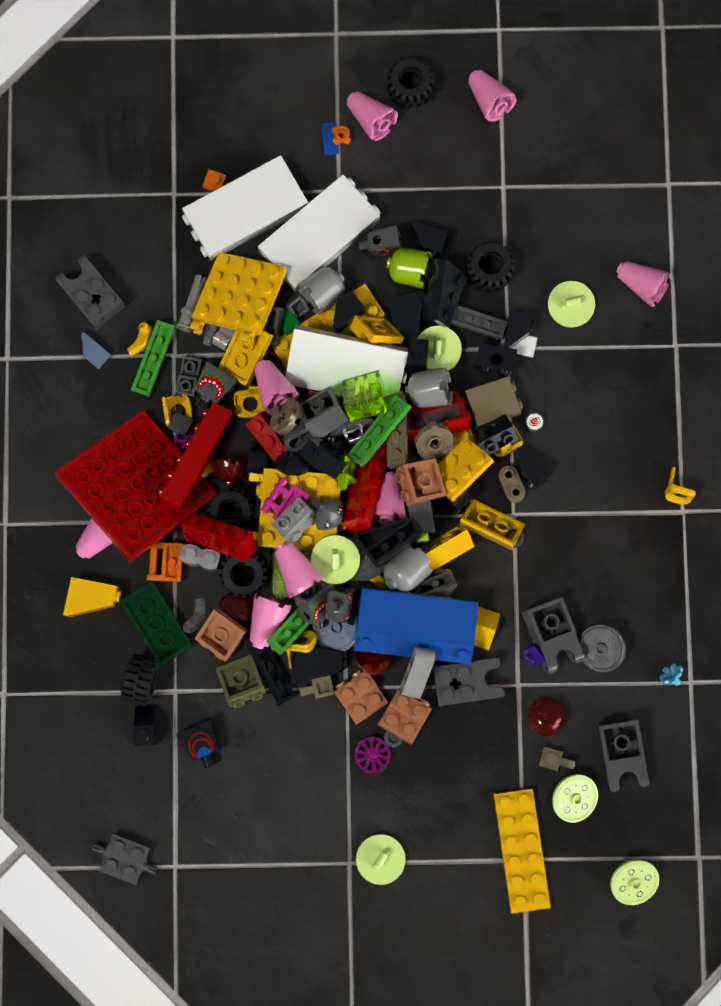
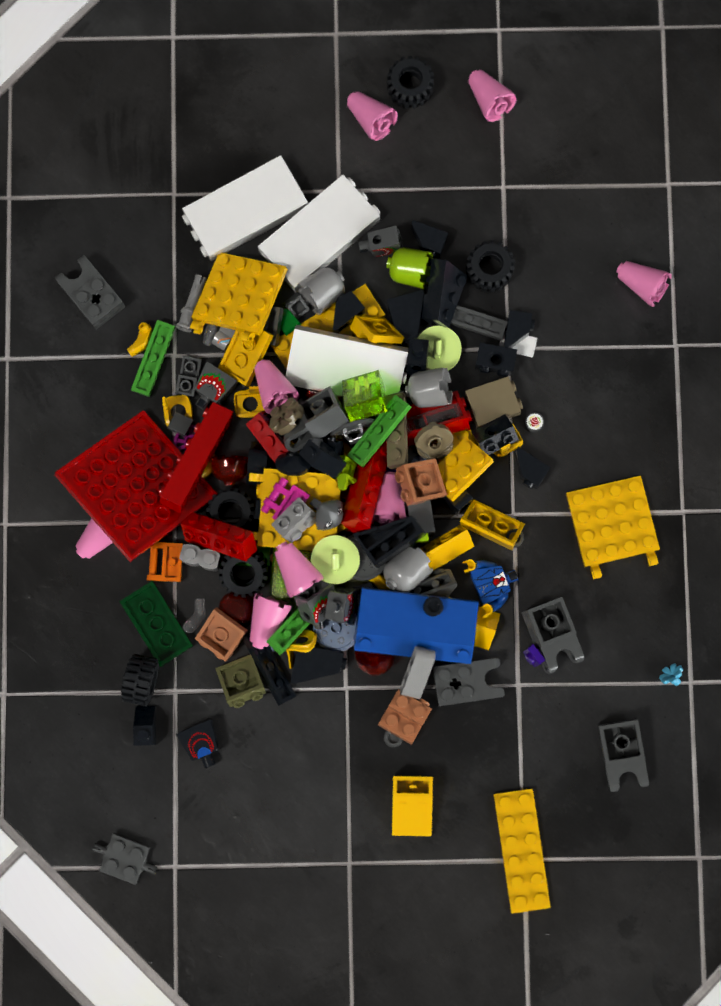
(89, 596): yellow slope -> none
(93, 351): sand blue slope -> none
(214, 180): orange plate -> none
(320, 688): dark tan plate -> none
(329, 147): blue sticker -> none
(344, 130): orange plate -> none
(360, 696): nougat plate -> none
(372, 755): magenta wheel -> none
(380, 859): yellowish green shield -> none
(412, 806): none -> yellow slope
(432, 606): none -> black tile
(490, 583): none -> blue torso
(511, 484): dark tan plate -> none
(546, 716): clear red cylinder -> none
(553, 759): dark tan plate -> none
(571, 304): yellowish green shield -> none
(575, 798): yellowish green shield -> none
(602, 647): dark grey shield -> none
(613, 523): none -> yellow plate
(634, 882): yellowish green shield -> none
(675, 489): yellow piece -> none

